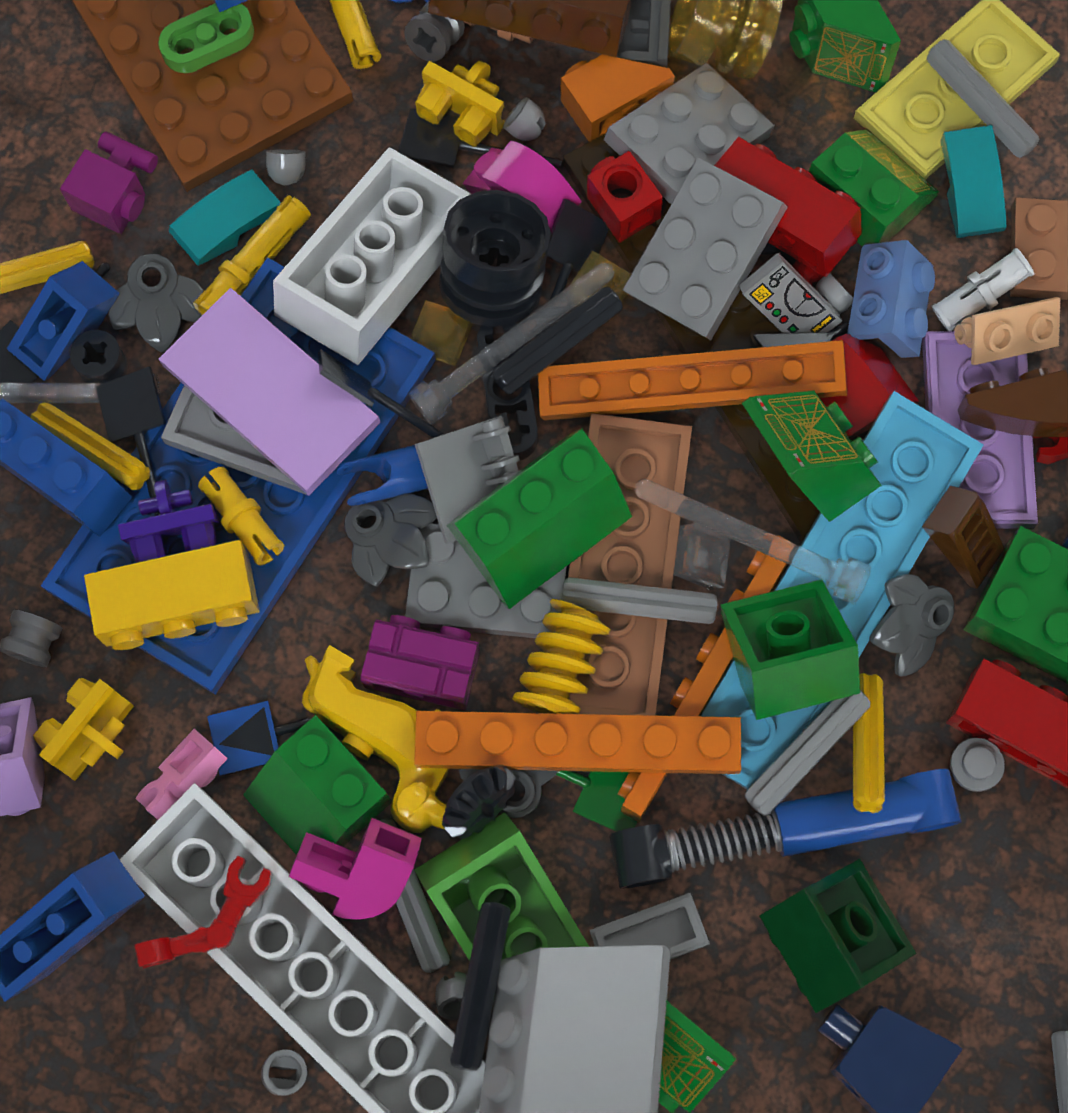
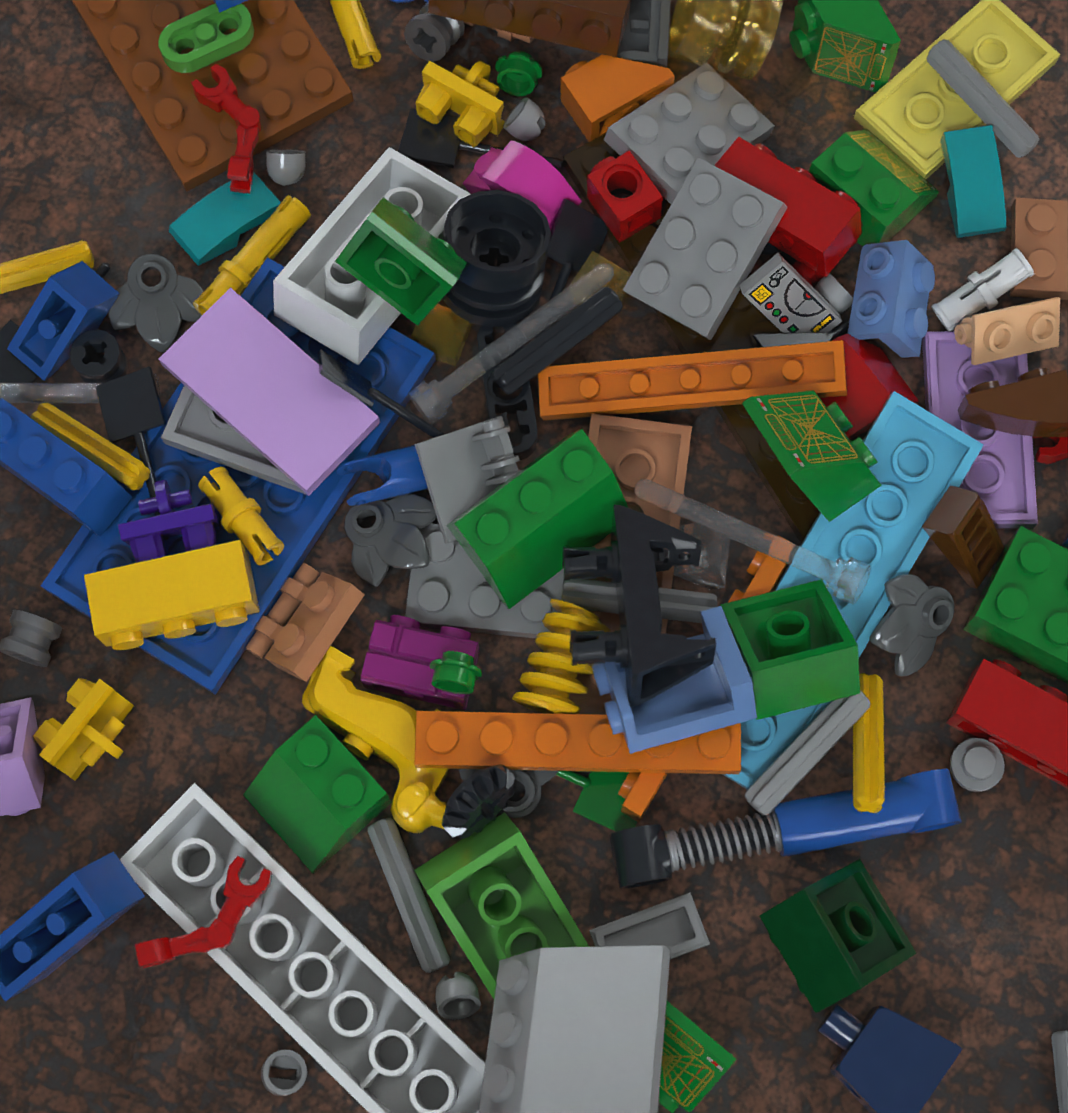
(108, 188): magenta brick -> none
(191, 762): bright pink plate -> none
(247, 120): none -> red piece
(248, 736): piece -> none
(312, 628): none -> nougat plate
(362, 880): dark pink brick -> none
(401, 261): none -> green slope
(455, 673): none -> green plate
(480, 986): black axle -> none
(518, 73): none -> green plate
(634, 556): none -> black hose
(700, 704): none -> medium blue panel

